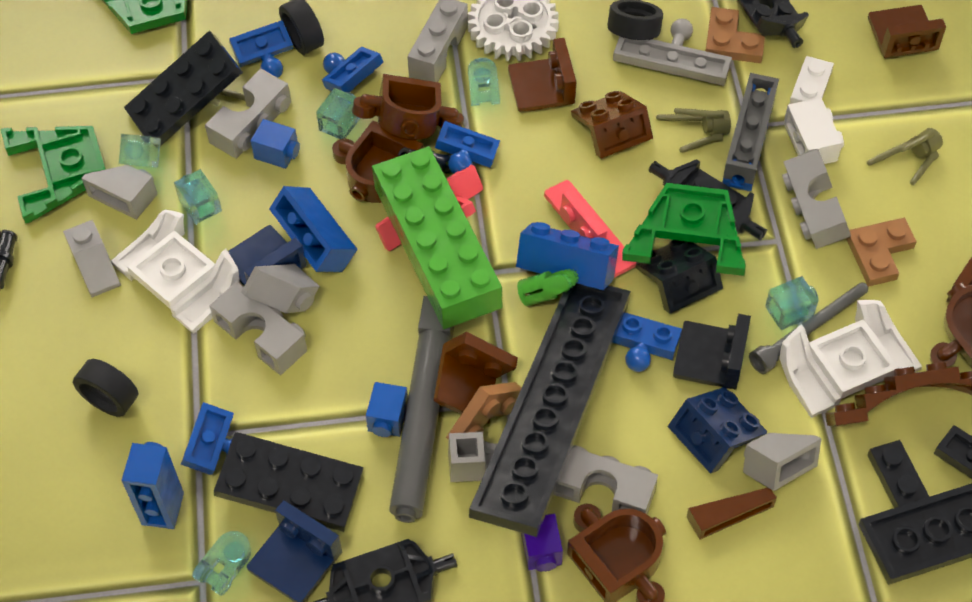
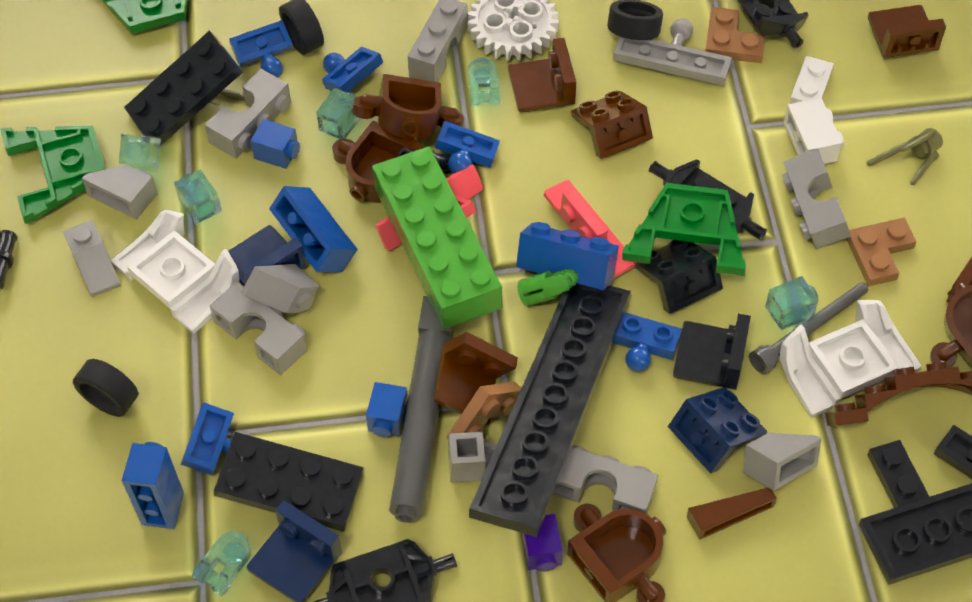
(713, 122): olive plant -> none
(750, 132): dark grey piece -> none

